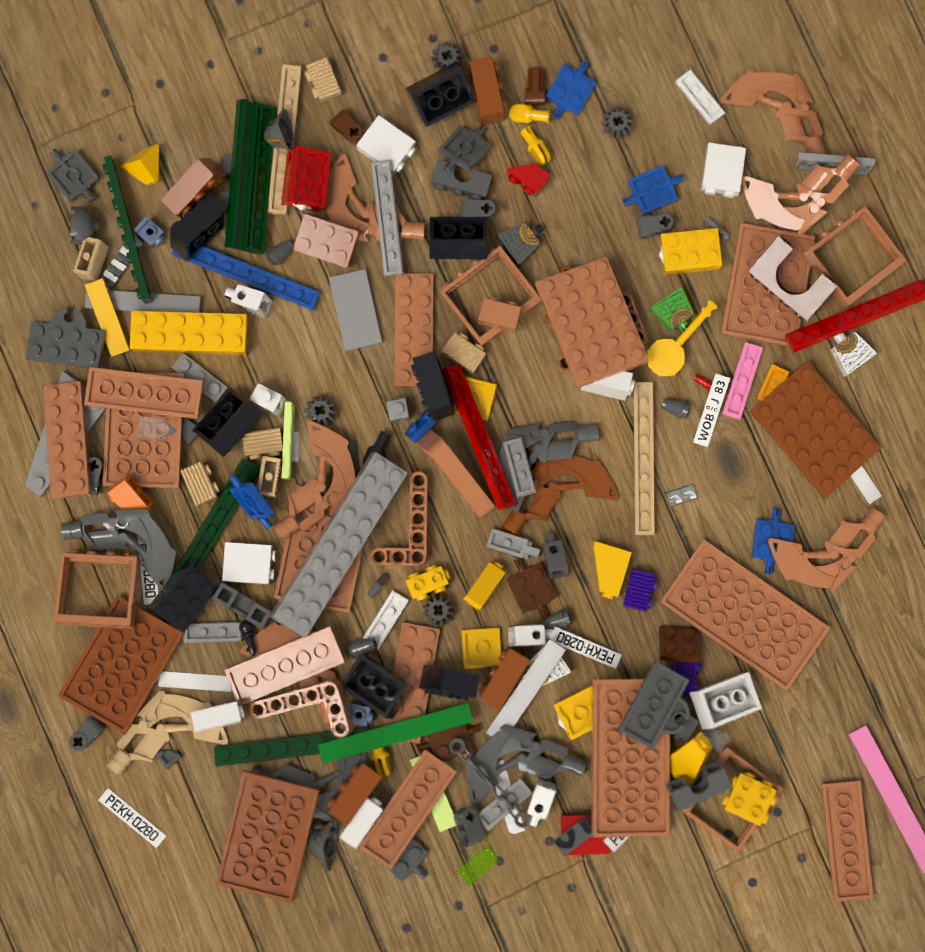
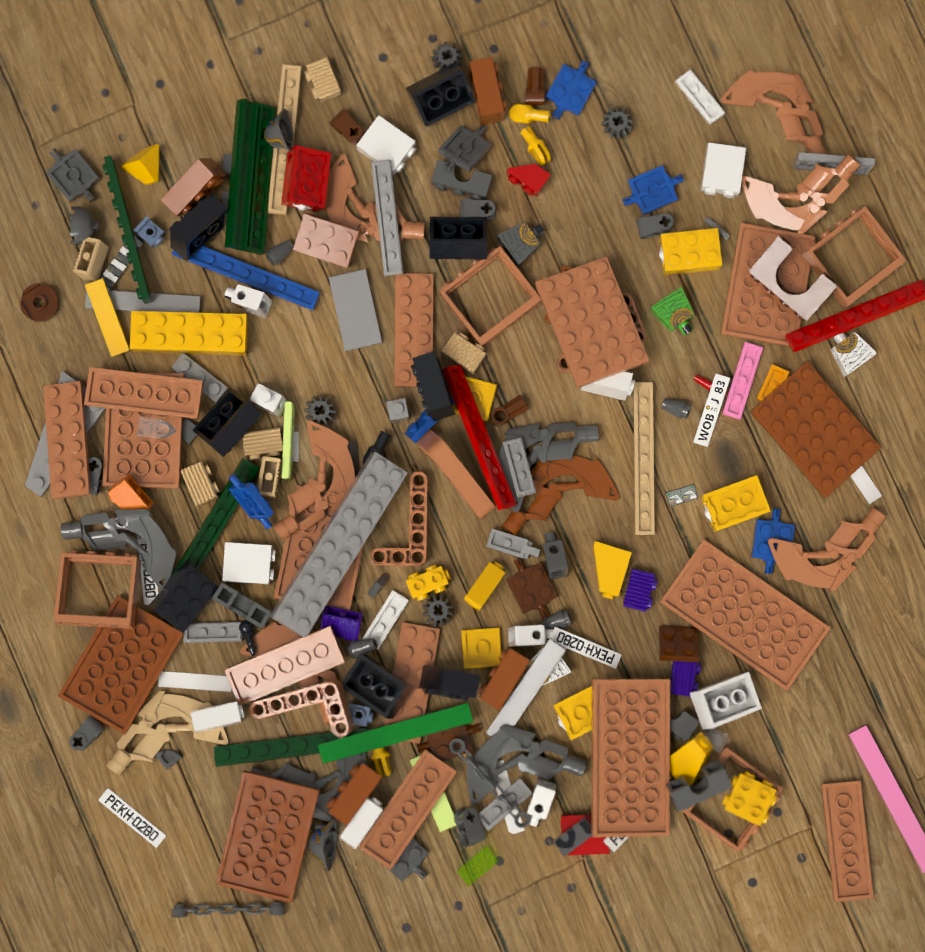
(49, 307): none -> reddish brown plate
(66, 341): dark grey plate -> none
(276, 909): none -> dark grey piece
(344, 622): none -> dark purple brick
(499, 314): nougat brick -> none
(509, 410): none -> reddish brown piece
(656, 706): dark grey plate -> none
(666, 355): yellow piece -> none
(735, 503): none -> yellow piece

